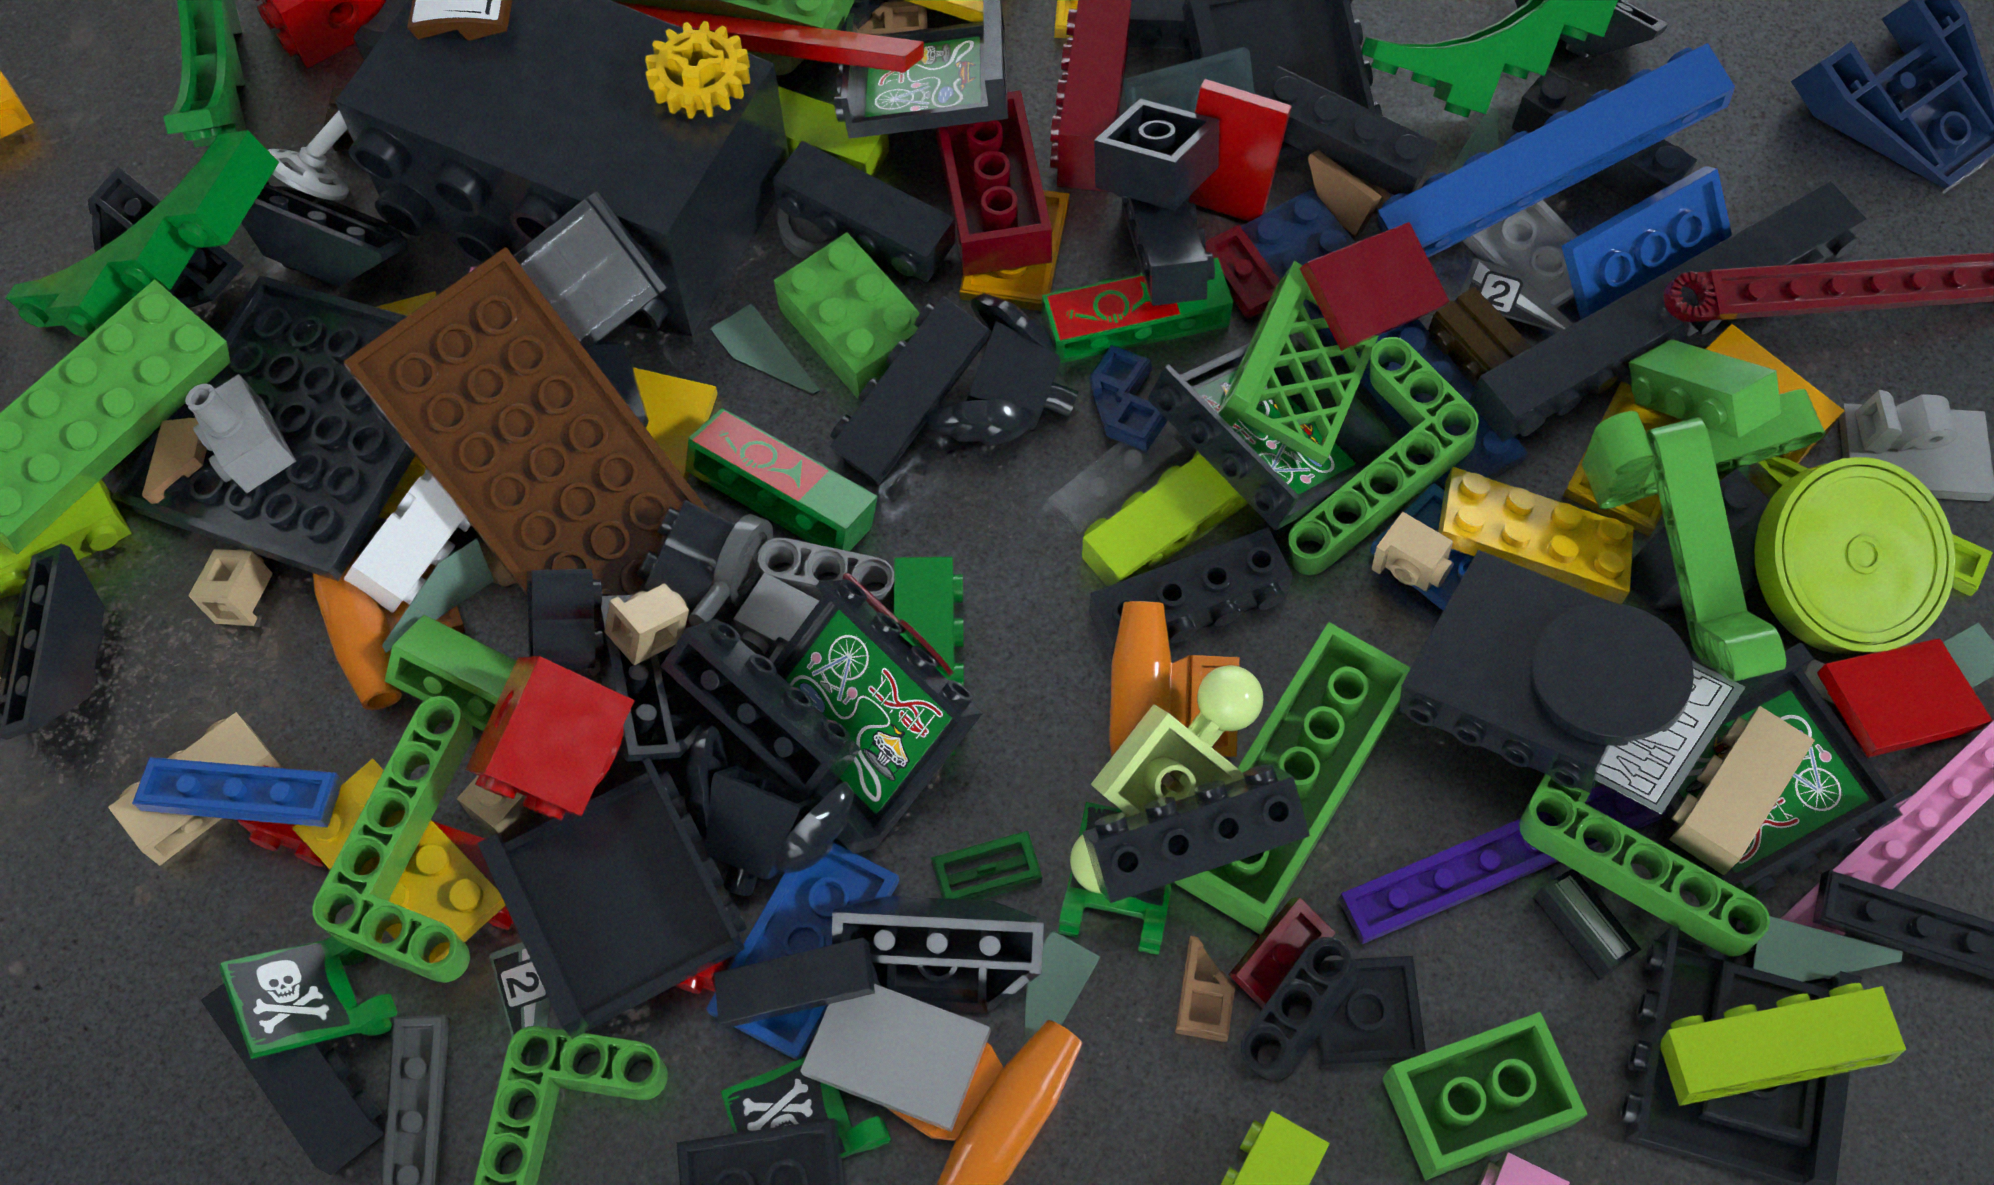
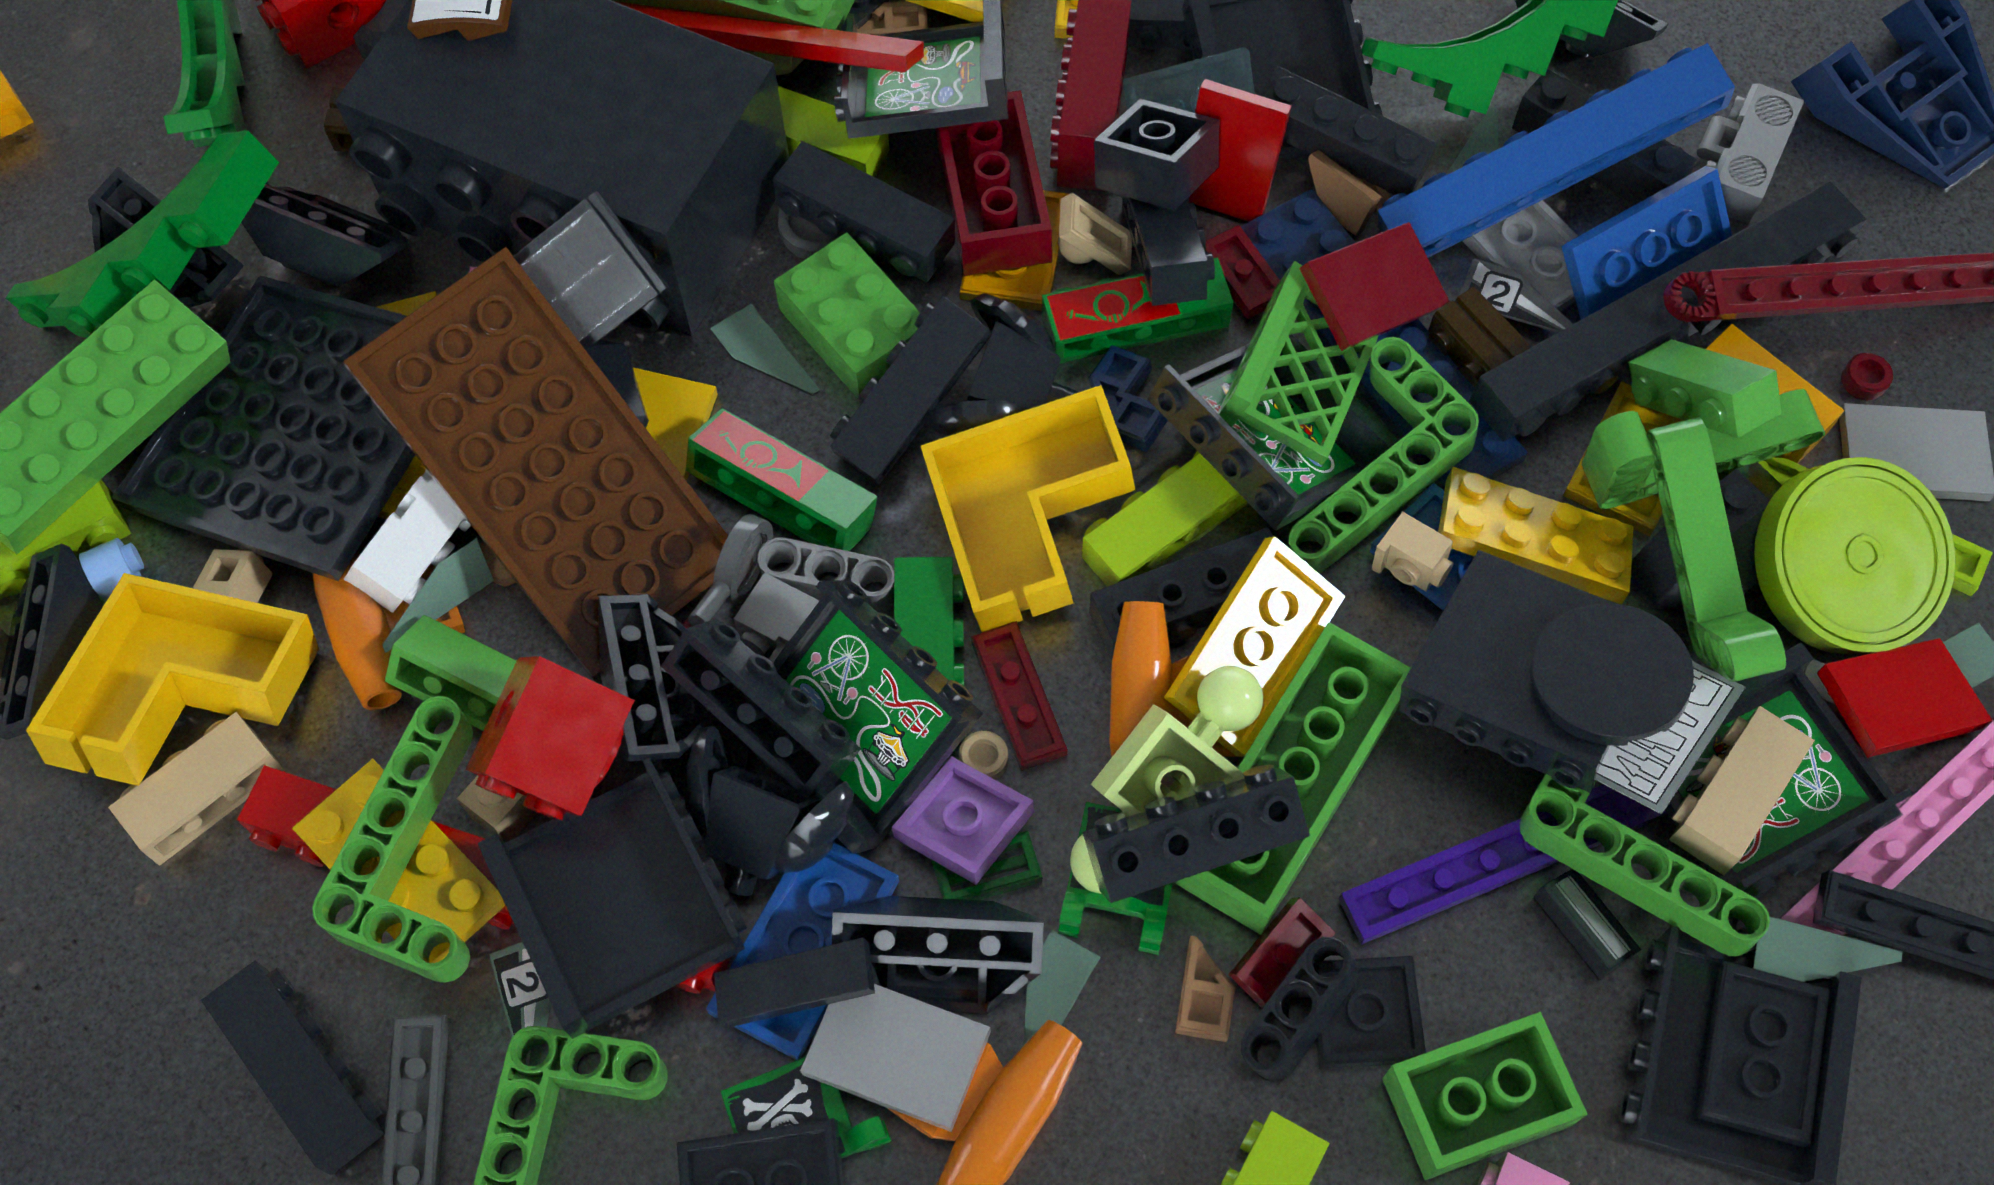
(108, 563): none -> light blue plate
(155, 654): none -> yellow piece
(175, 454): medium nougat tile -> none
(238, 792): blue tile -> none
(239, 433): light grey brick -> none
(301, 997): flag -> none
(310, 164): white dish -> none
(562, 617): black brick -> none
(646, 622): tan brick -> none
(687, 552): black brick -> none
(698, 69): yellow gear -> none
(910, 632): dark red piece -> none
(963, 820): none -> medium lavender plate
(985, 753): none -> tan tile
(1004, 485): none -> yellow piece
(1019, 696): none -> dark red tile
(1092, 235): none -> tan tile
(1264, 628): none -> plate
(1757, 134): none -> light grey piece
(1780, 1044): lime brick -> none
(1867, 376): none -> dark red tile
(1917, 422): light grey leg -> none

